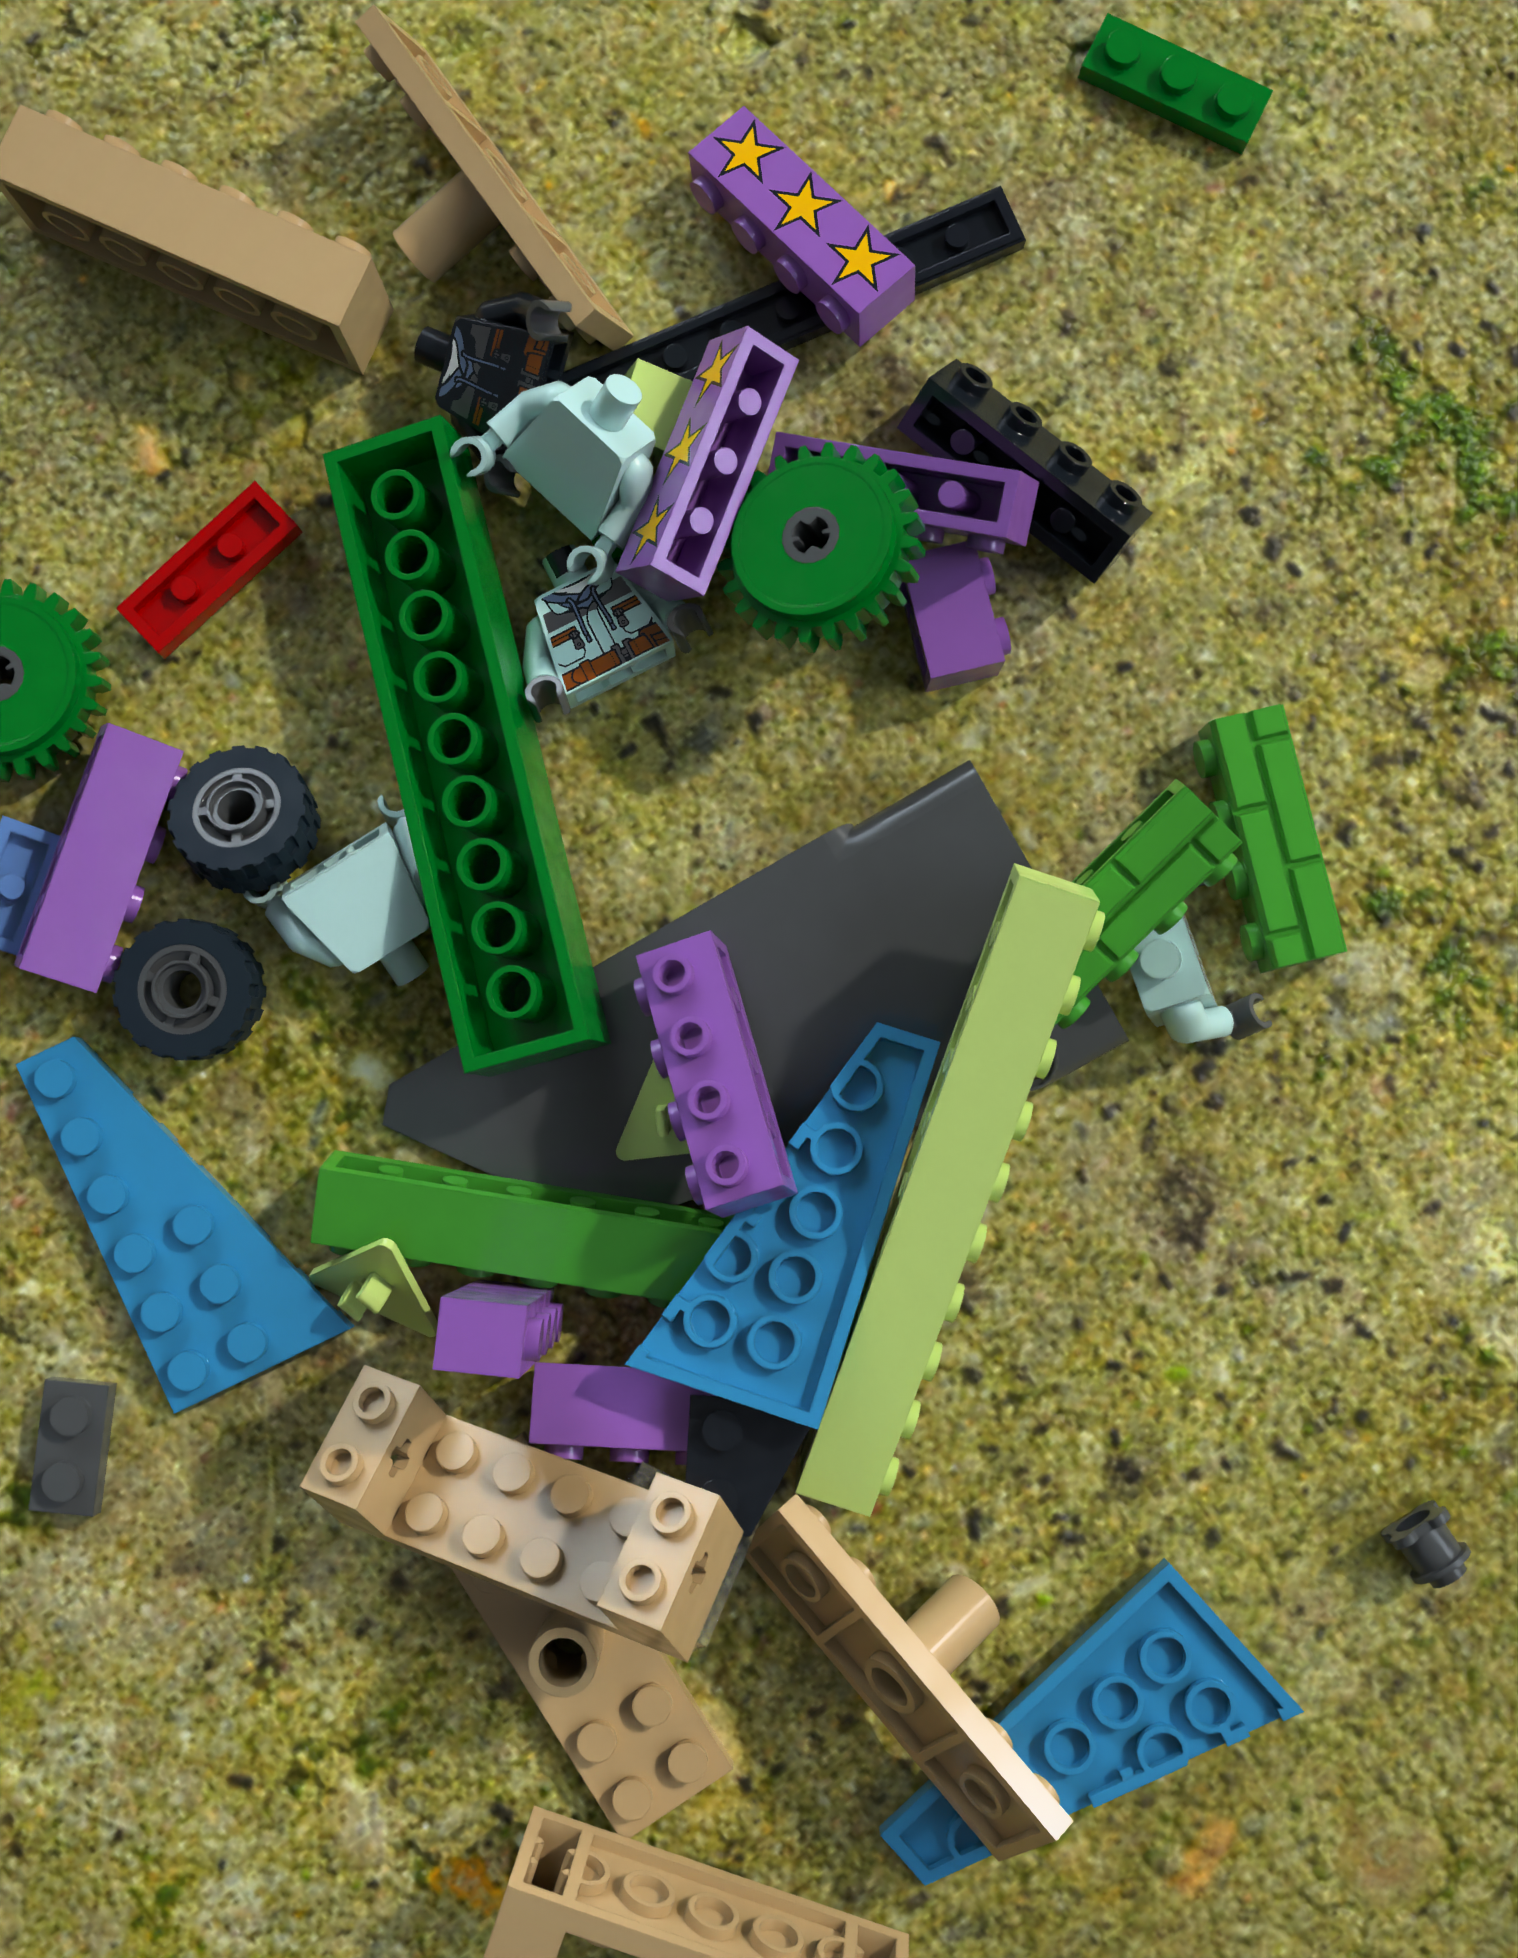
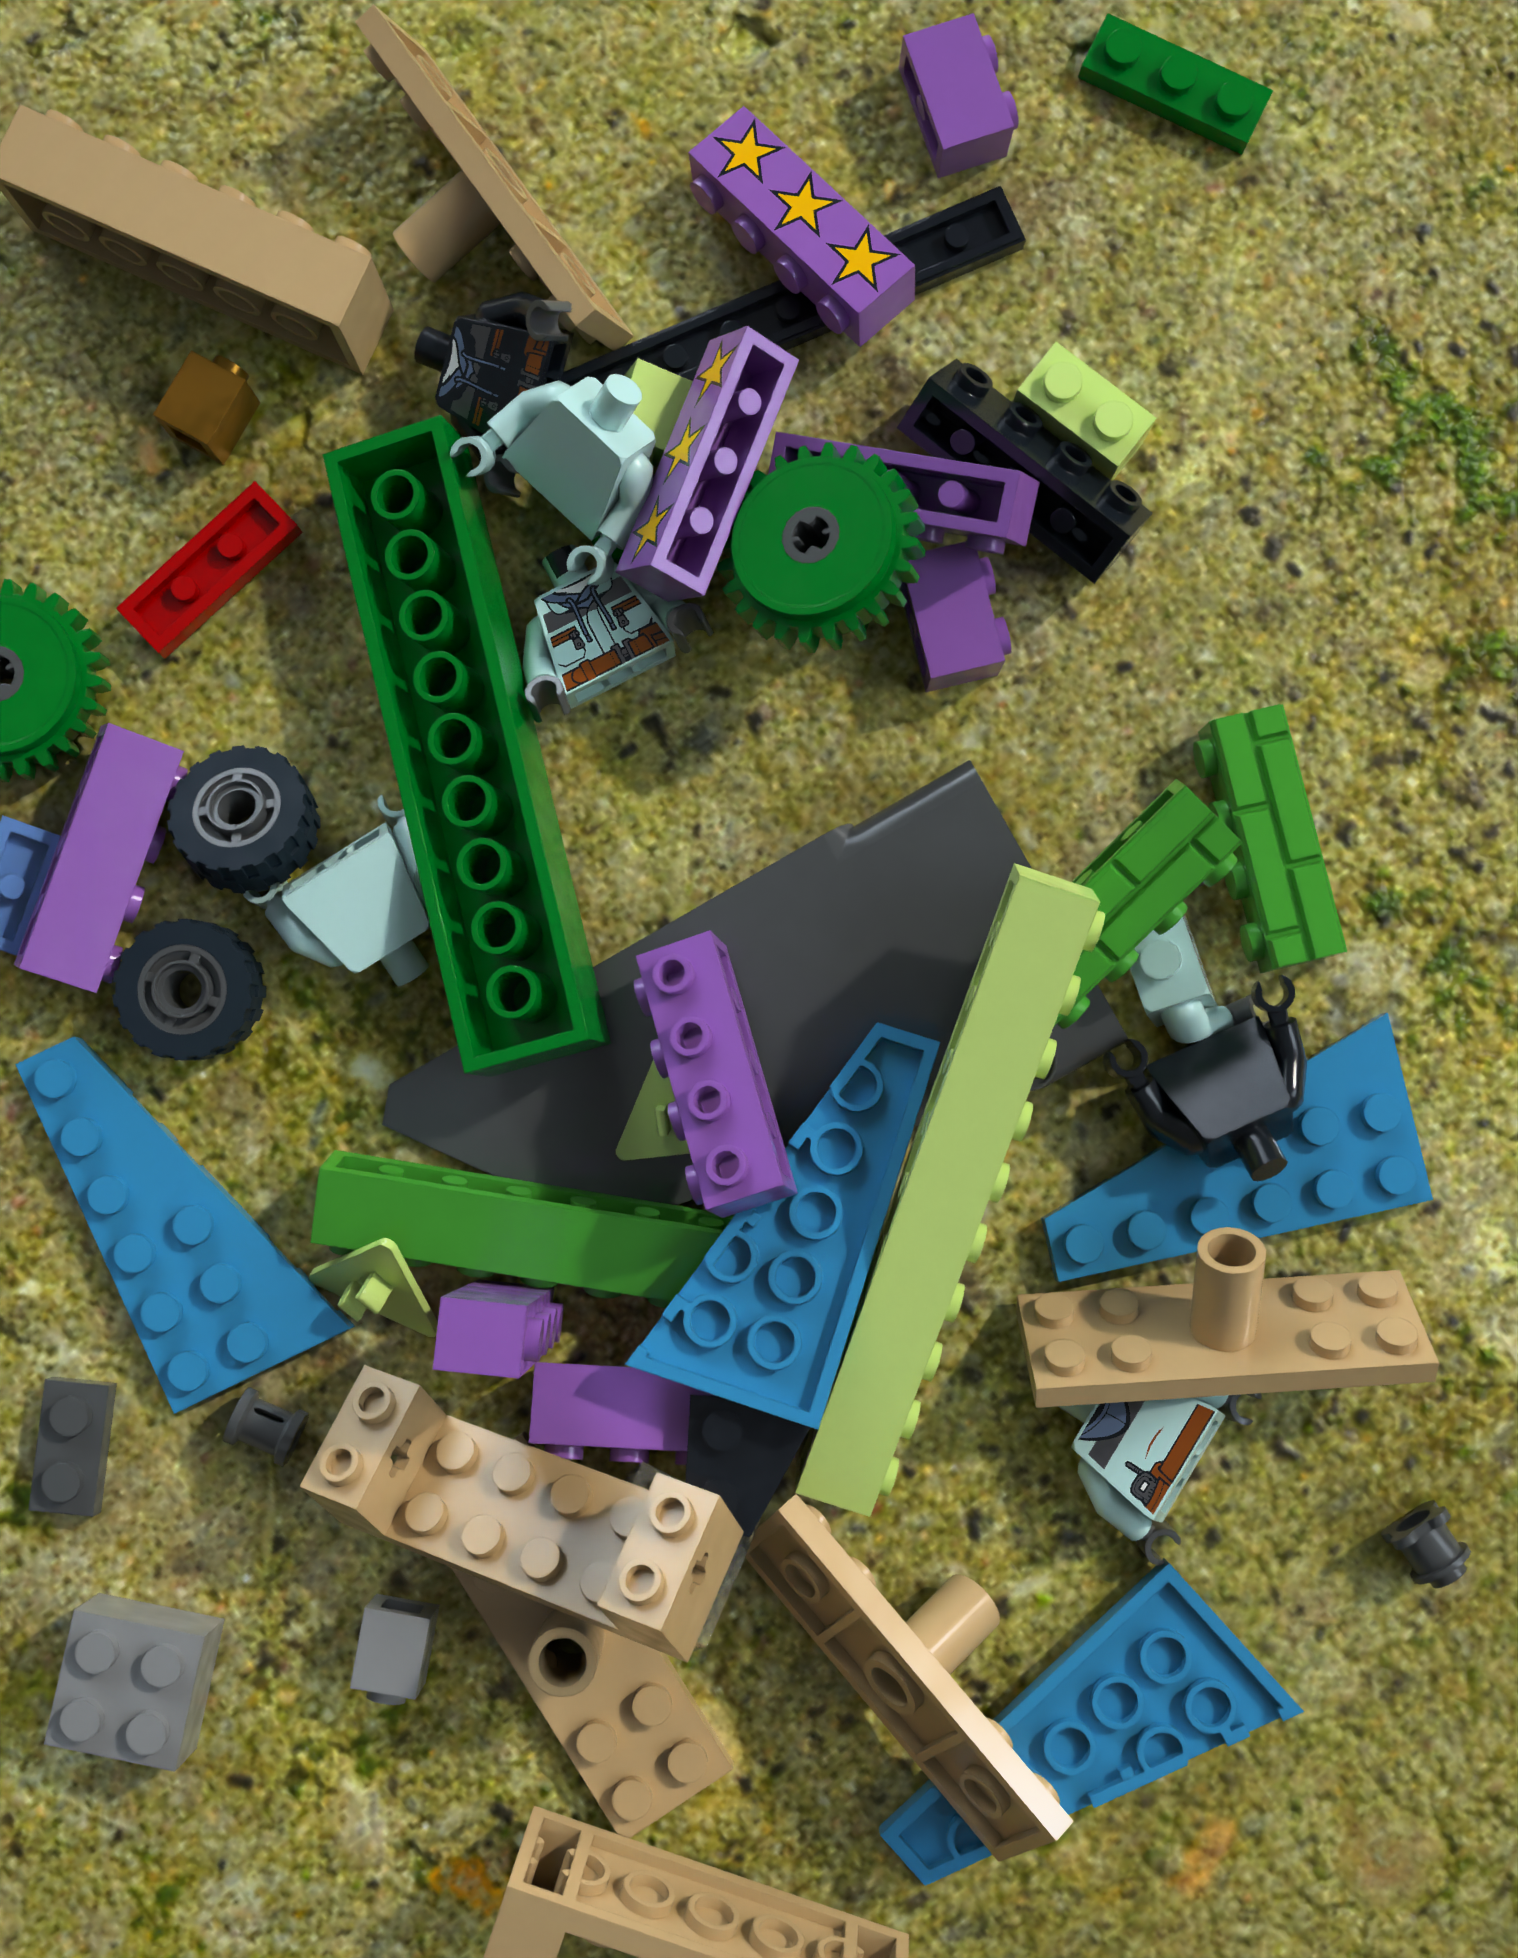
(134, 1681): none -> light grey brick
(208, 405): none -> pearl gold brick
(265, 1426): none -> dark grey bush
(394, 1649): none -> light grey brick
(957, 95): none -> medium lavender brick
(1085, 410): none -> yellowish green brick
(1143, 1455): none -> torso
(1223, 1333): none -> tan plate
(1225, 1092): none -> black torso
(1346, 1159): none -> dark azure wing

